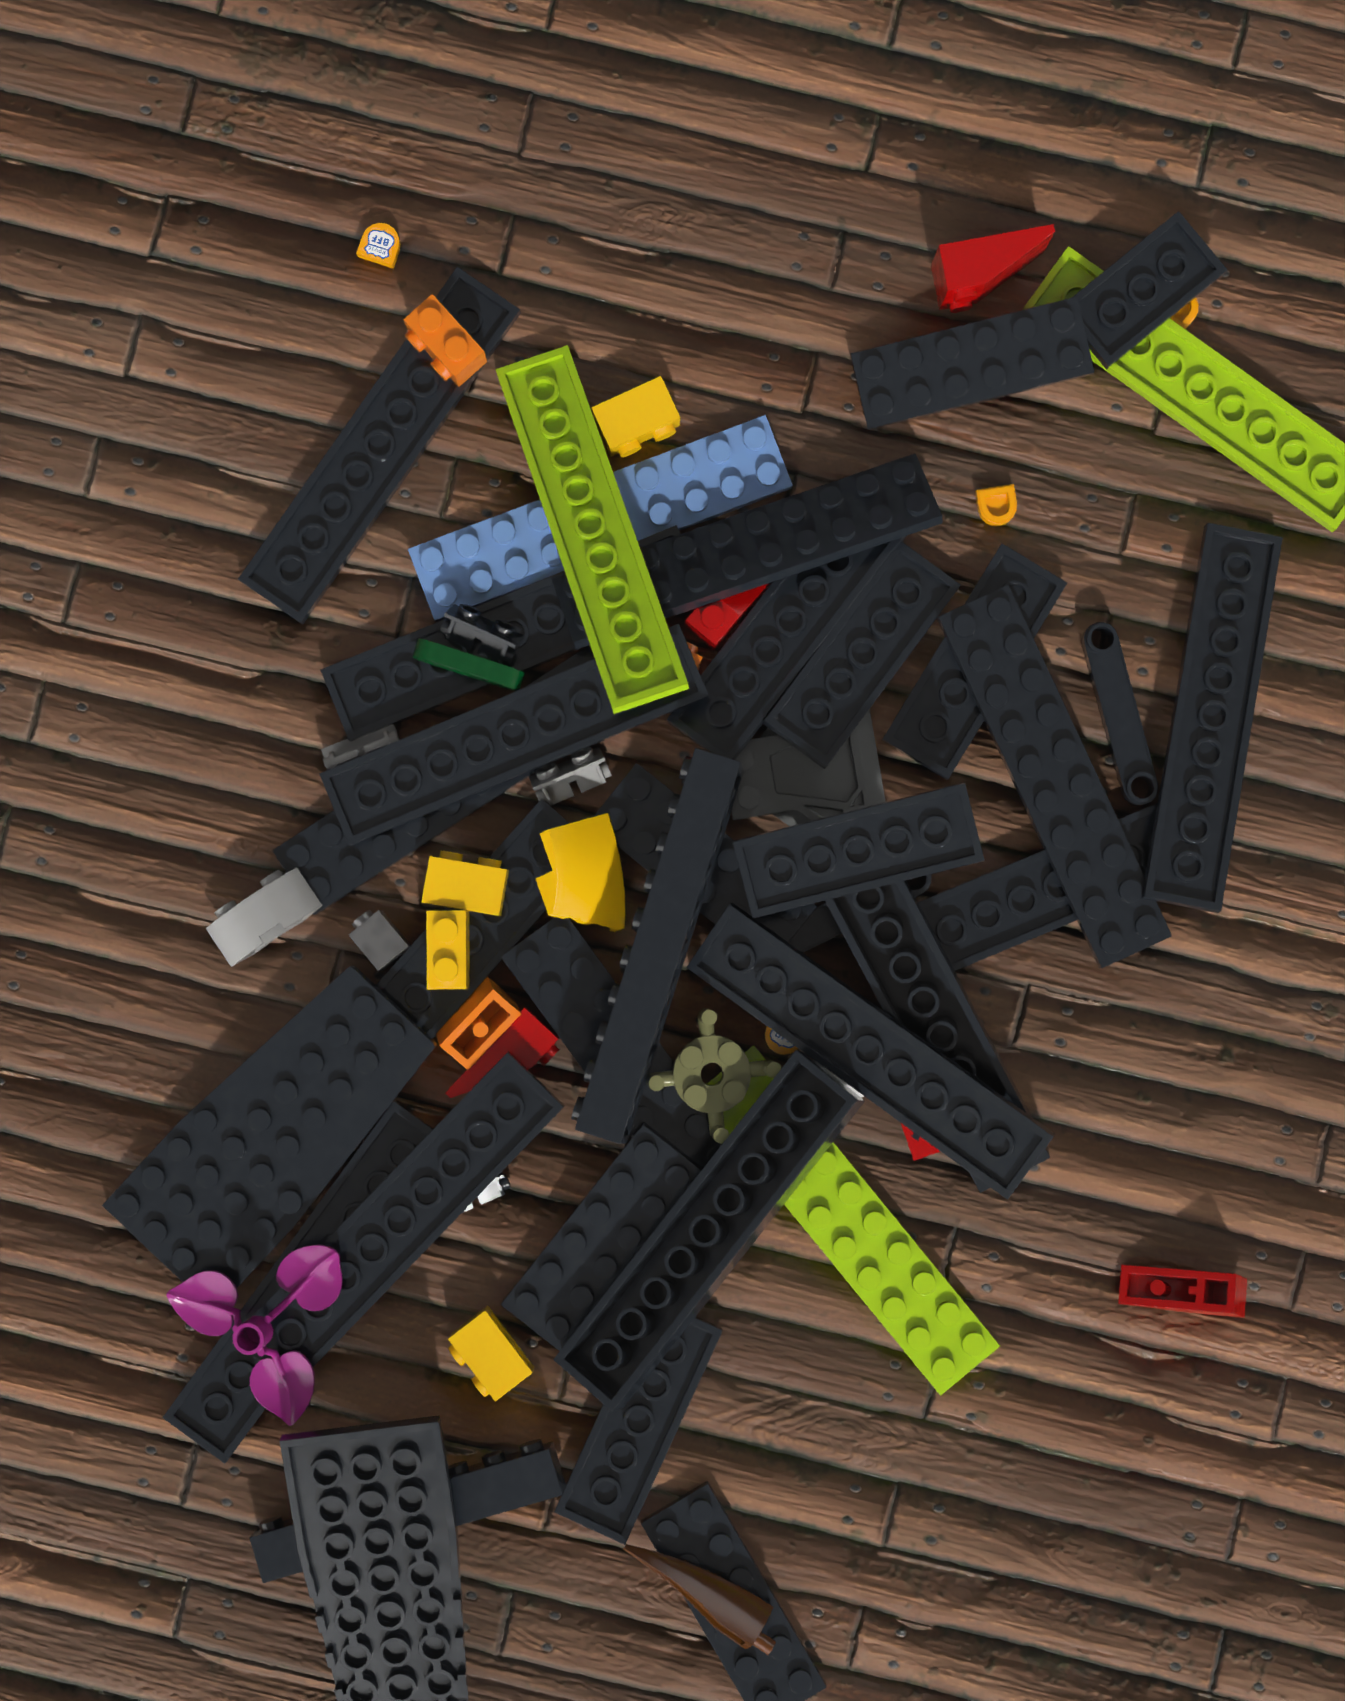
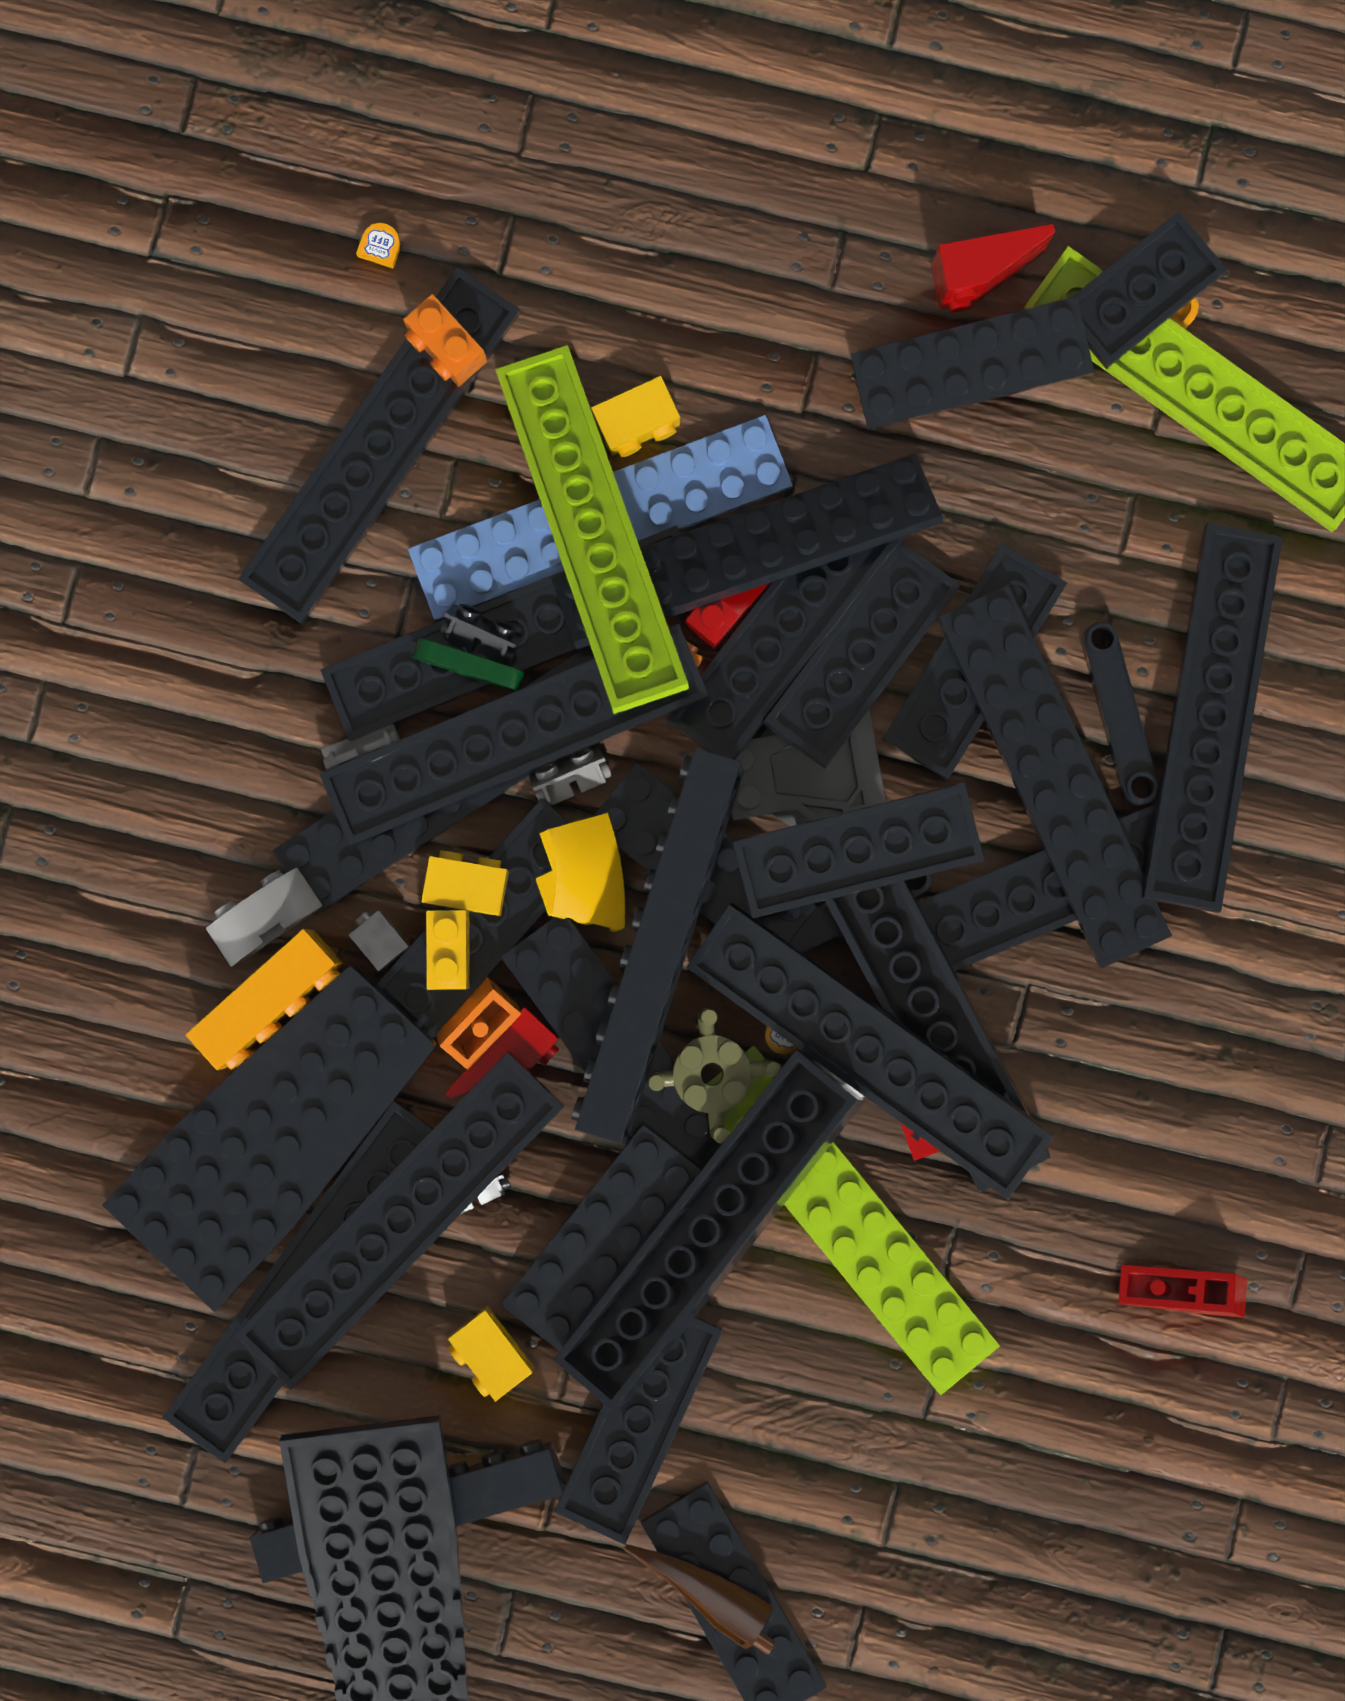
(264, 1000): none -> light orange brick
(280, 1382): magenta plant -> none
(996, 504): light orange tile -> none

